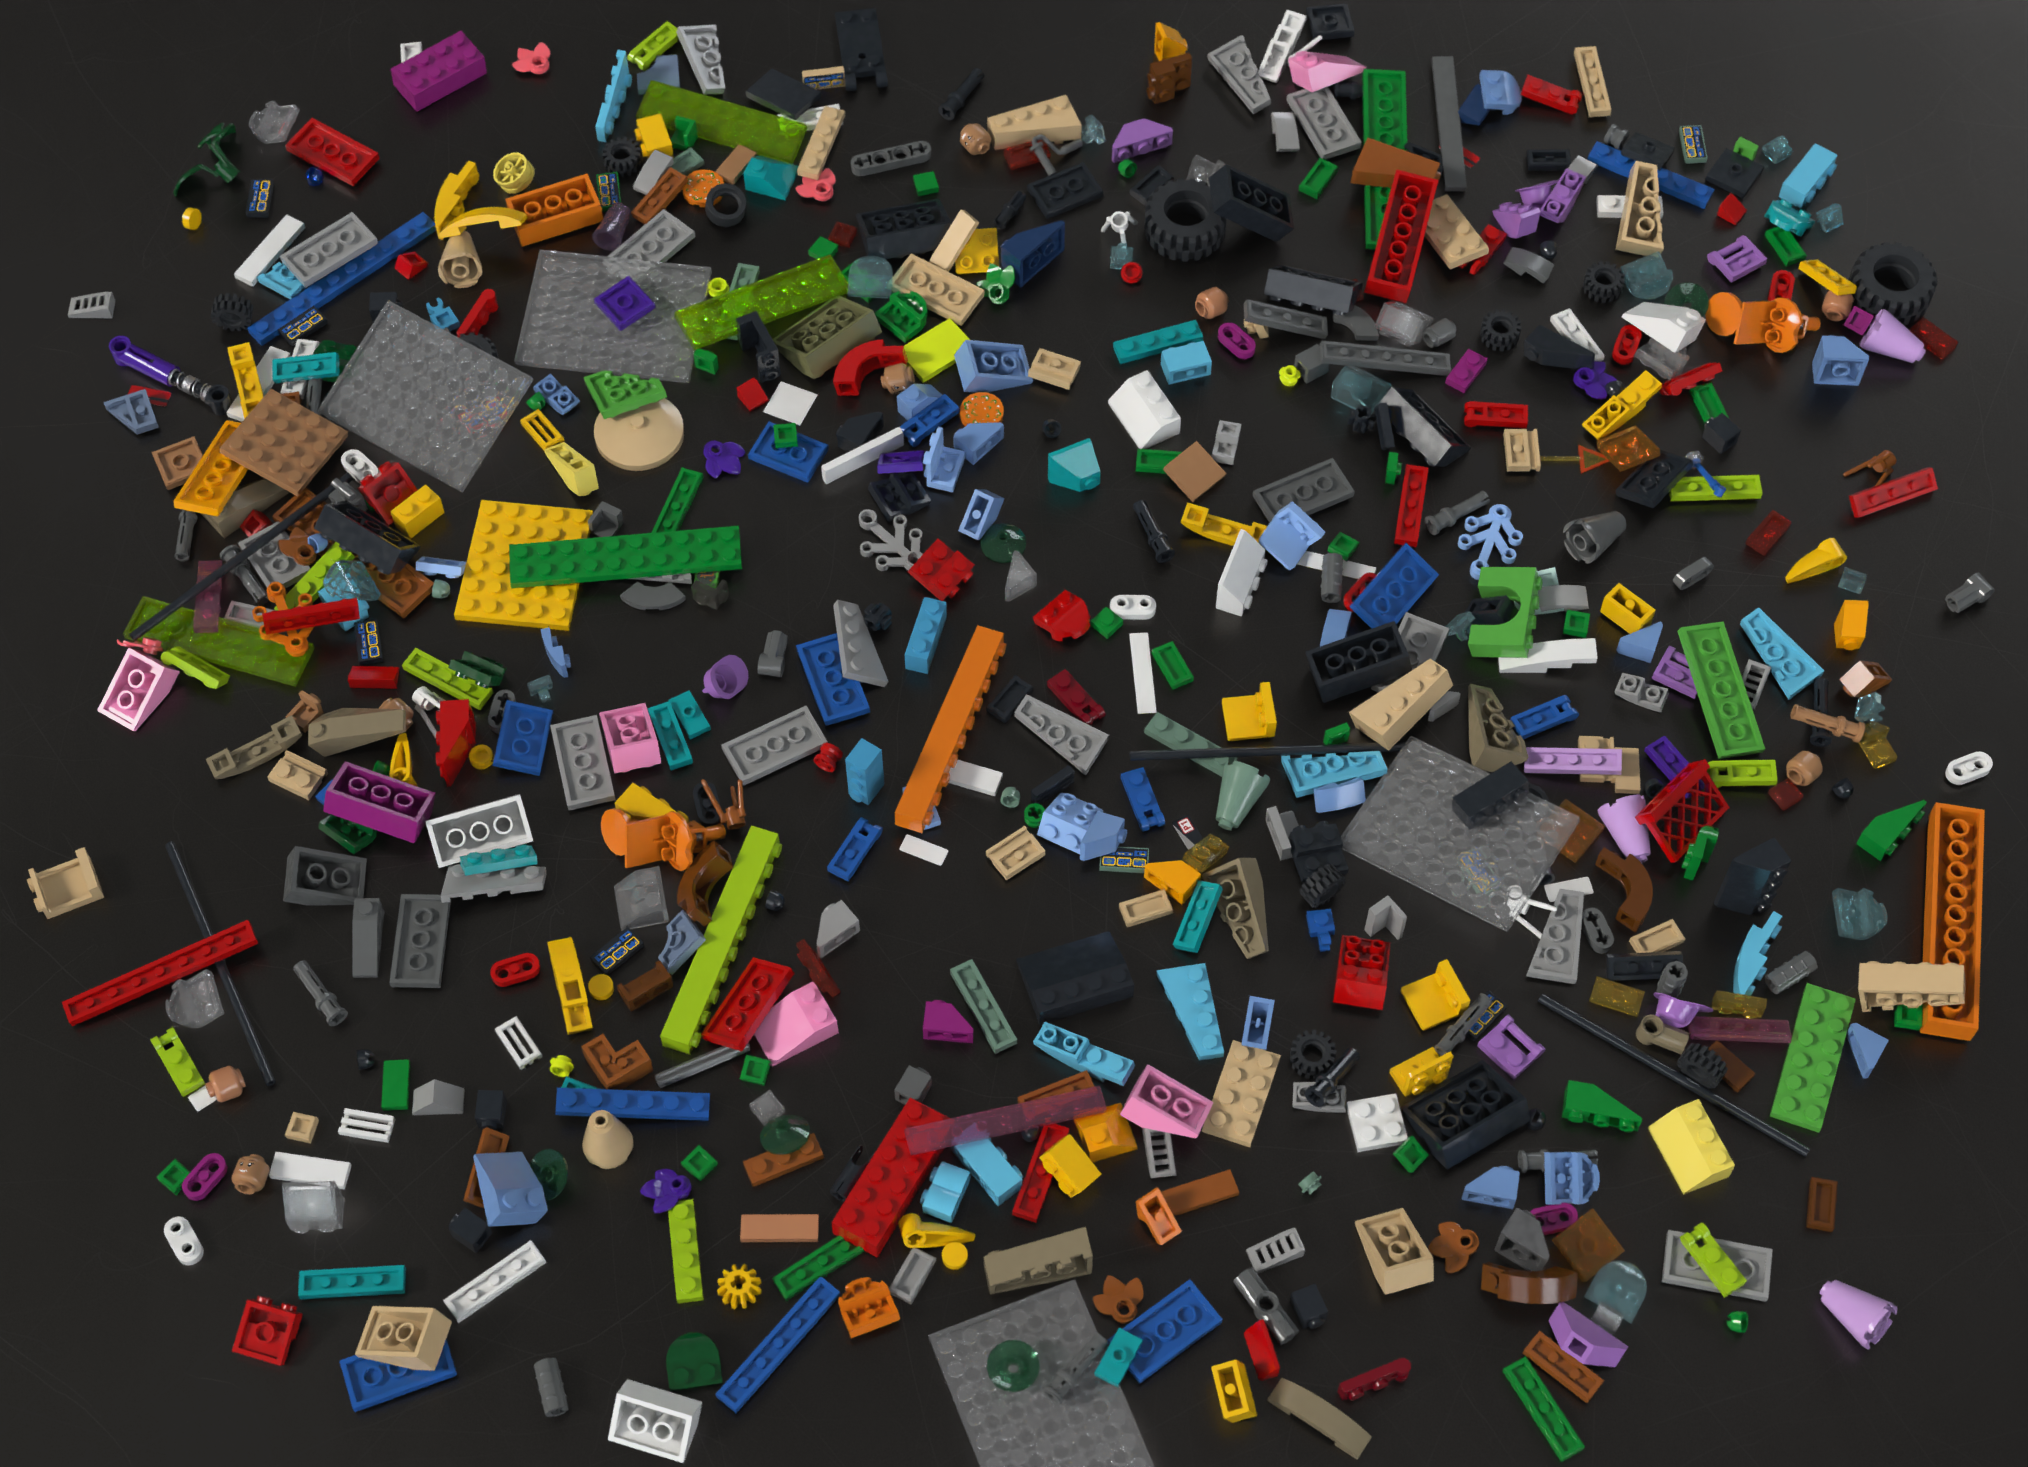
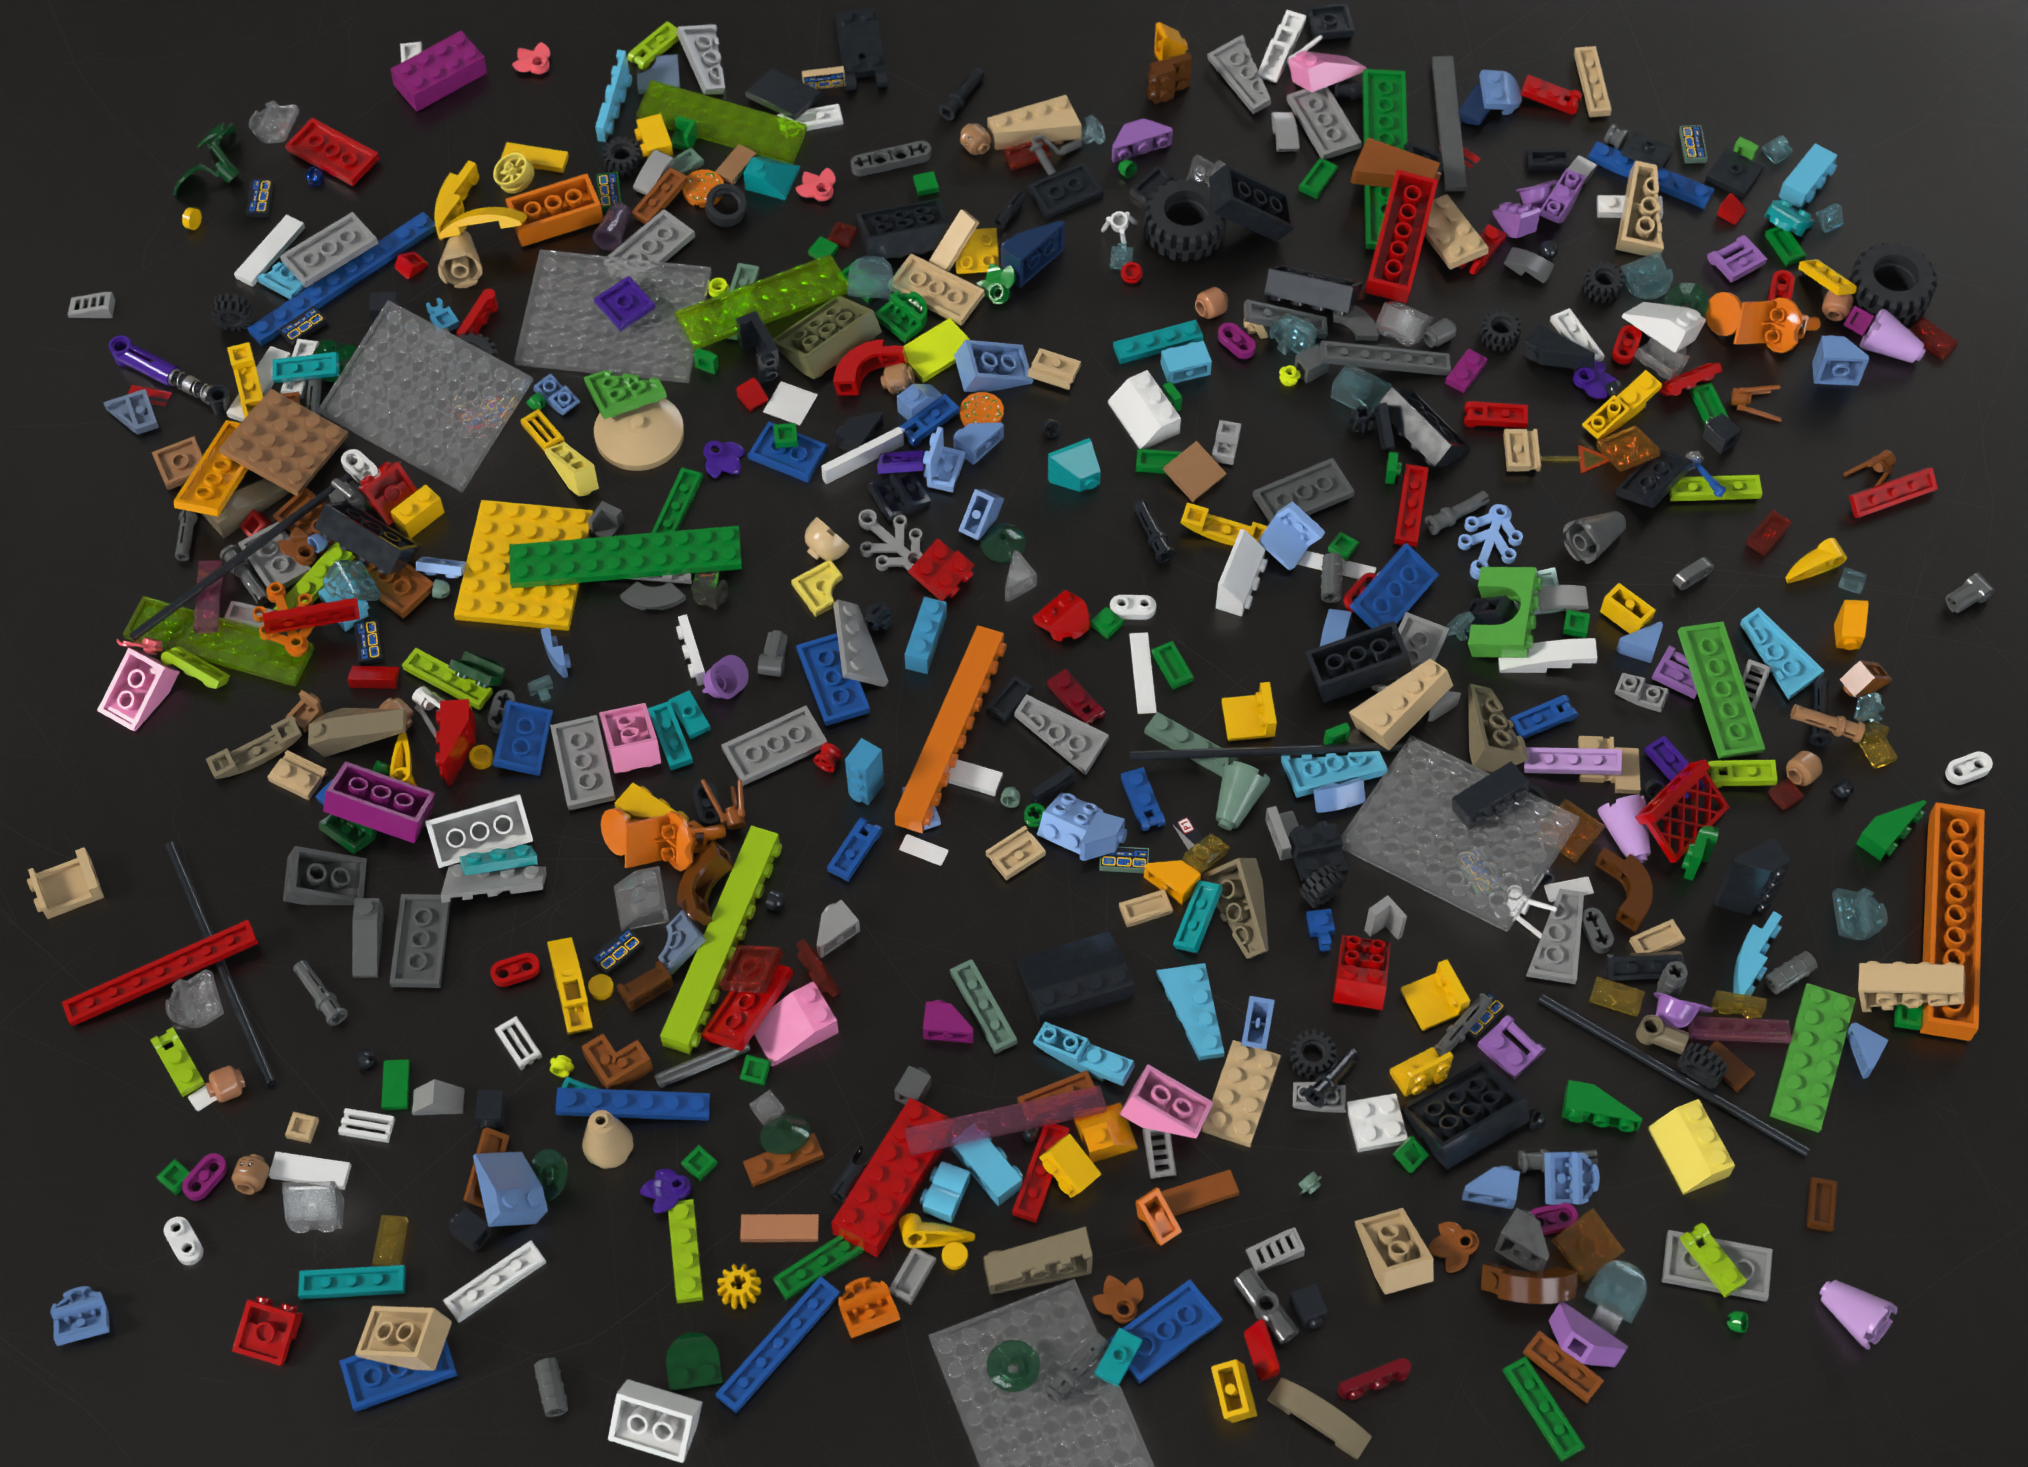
(79, 1315): none -> medium blue slope
(390, 1241): none -> clear yellow plate
(540, 157): none -> yellow tile
(690, 649): none -> white plate
(751, 969): none -> clear red plate
(817, 587): none -> light yellow tile
(821, 142): tan plate -> none
(824, 542): none -> tan cylinder
(1172, 395): none -> green plate
(1293, 334): none -> clear light blue slope
(1742, 396): none -> dark orange plant

